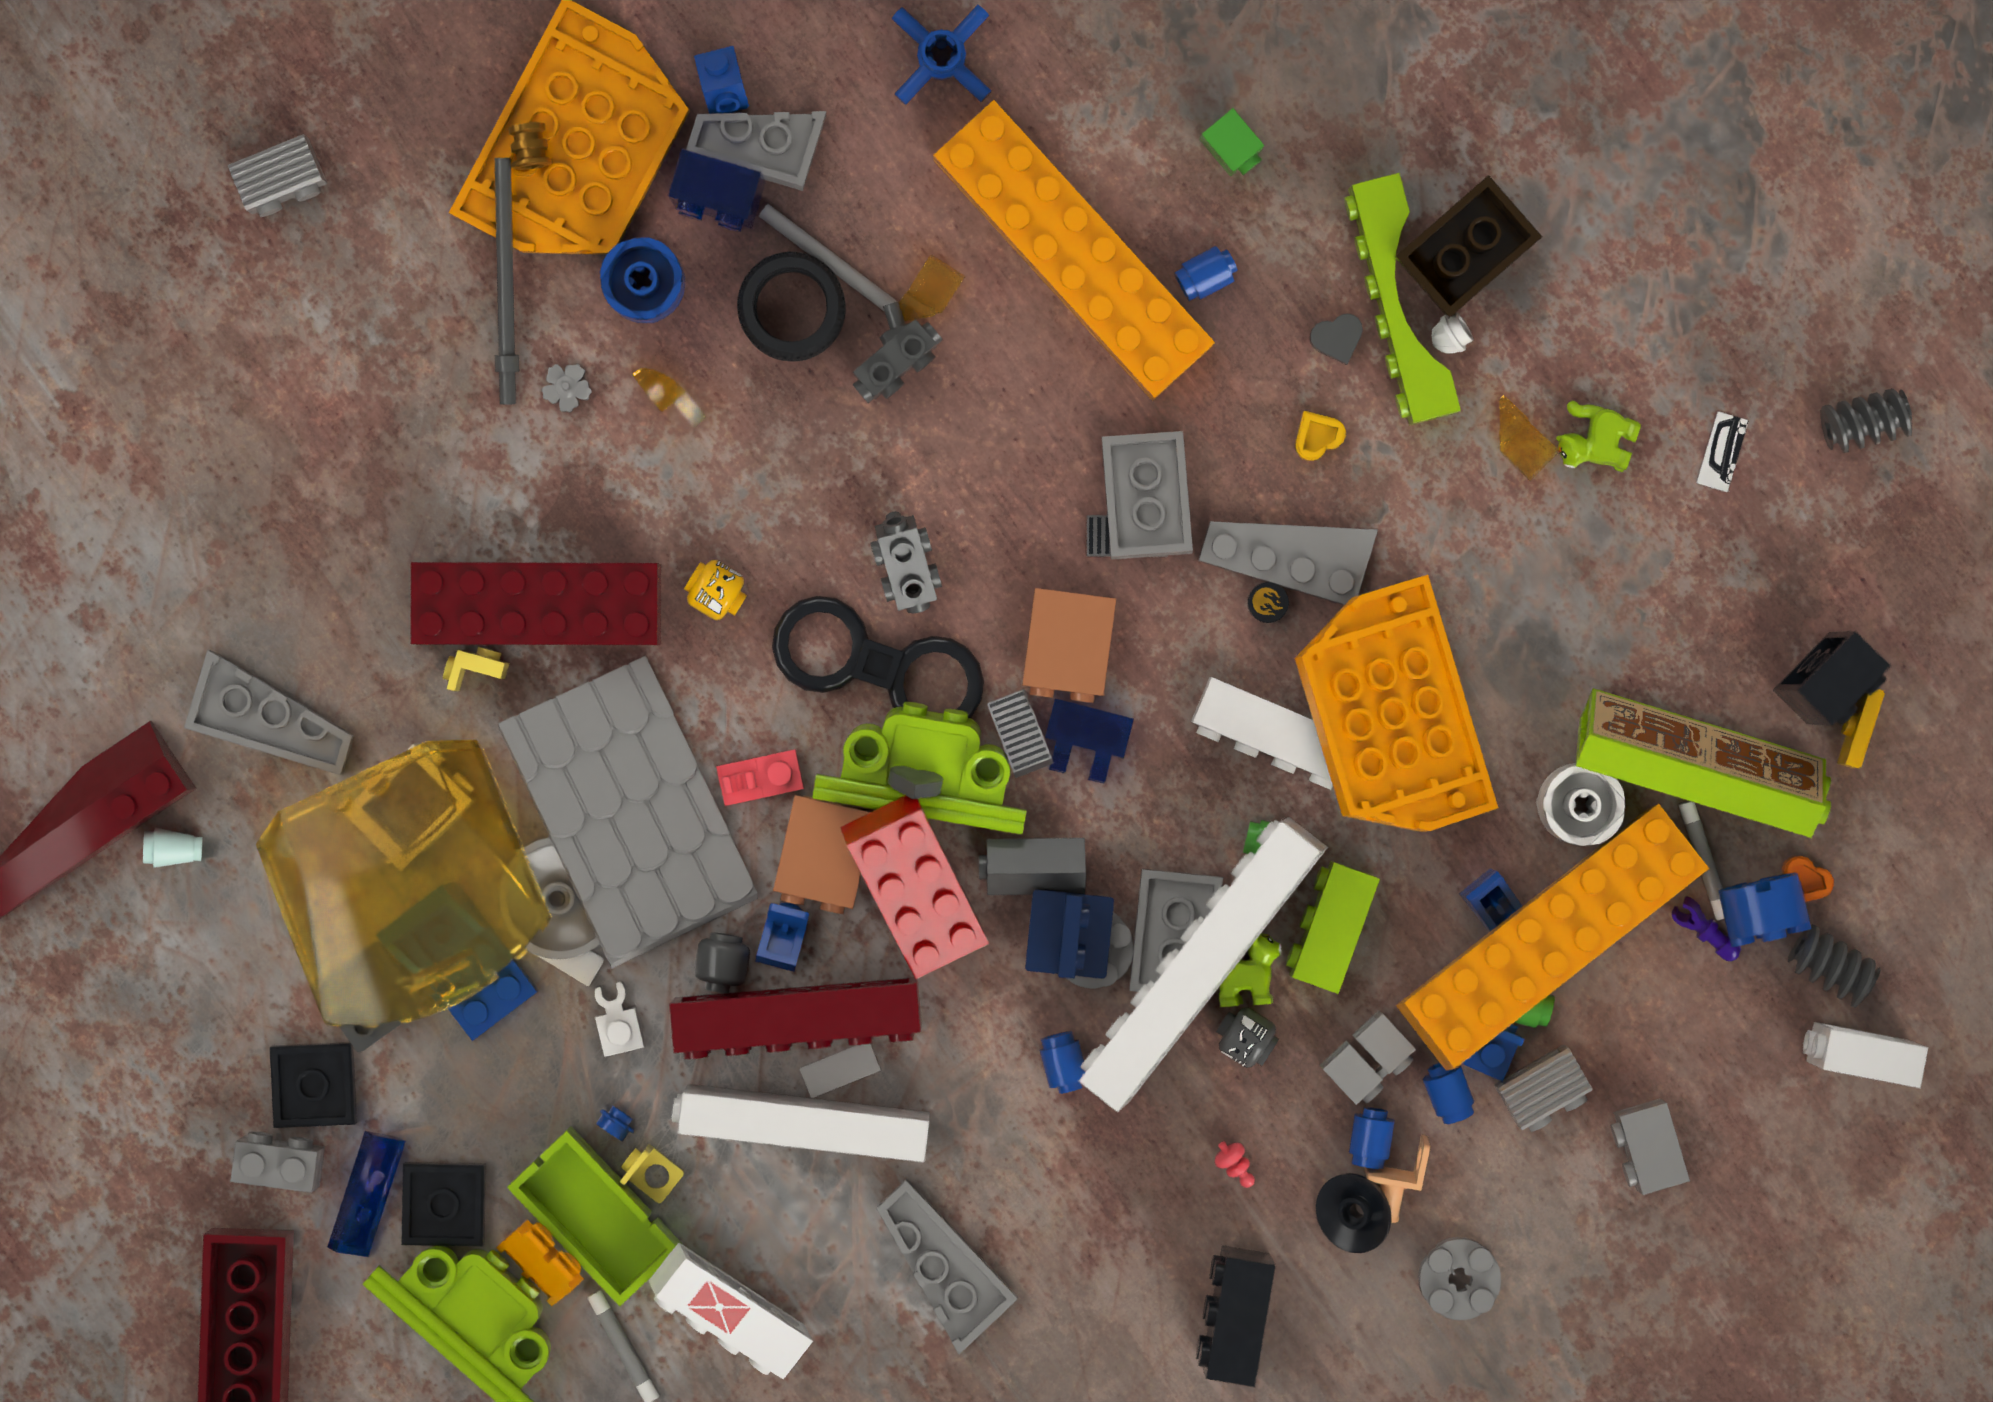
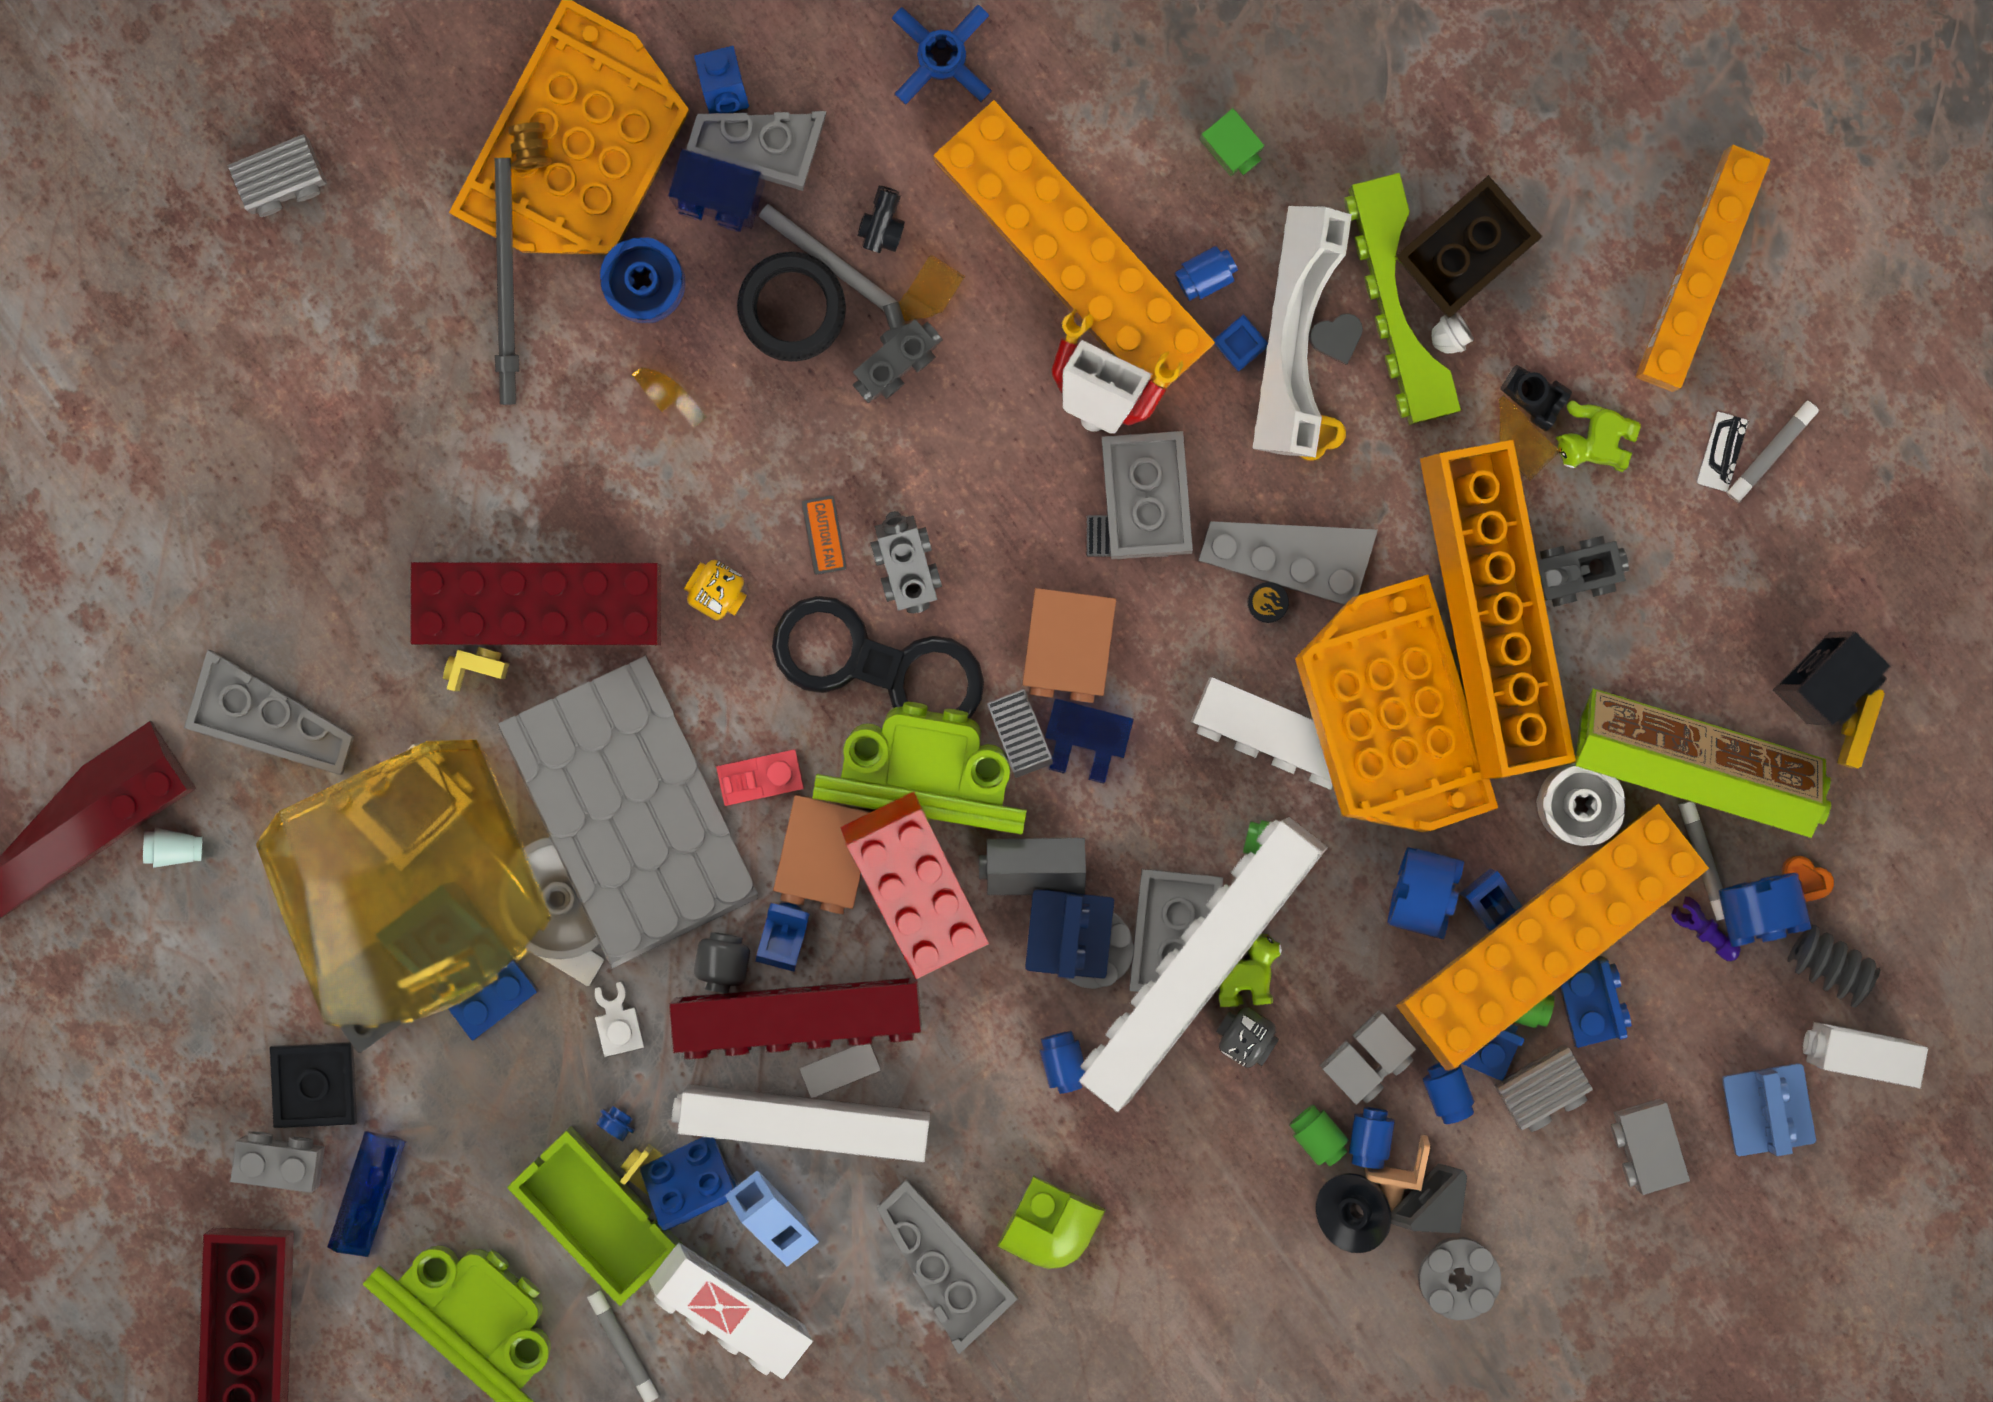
(443, 1204): black tile -> none
(534, 1253): light orange plate -> none
(566, 387): light grey plant -> none
(687, 1182): none -> blue bracket
(771, 1218): none -> light blue brick
(824, 535): none -> orange sticker
(880, 228): none -> black plate
(915, 782): dark grey tile -> none
(1050, 1226): none -> lime brick
(1102, 386): none -> white torso
(1231, 1158): coral hair -> none
(1236, 1315): black brick -> none
(1240, 343): none -> blue tile
(1310, 252): none -> white arch
(1319, 1136): none -> bright green brick
(1332, 926): lime brick -> none
(1425, 892): none -> blue brick
(1437, 1205): none -> dark grey slope
(1497, 610): none -> light orange brick
(1542, 398): none -> black plate
(1569, 573): none -> dark grey brick
(1594, 1004): none -> blue bracket
(1702, 268): none -> light orange brick
(1769, 1110): none -> medium blue bracket
(1772, 451): none -> light grey bar
(1866, 419): dark grey piece -> none

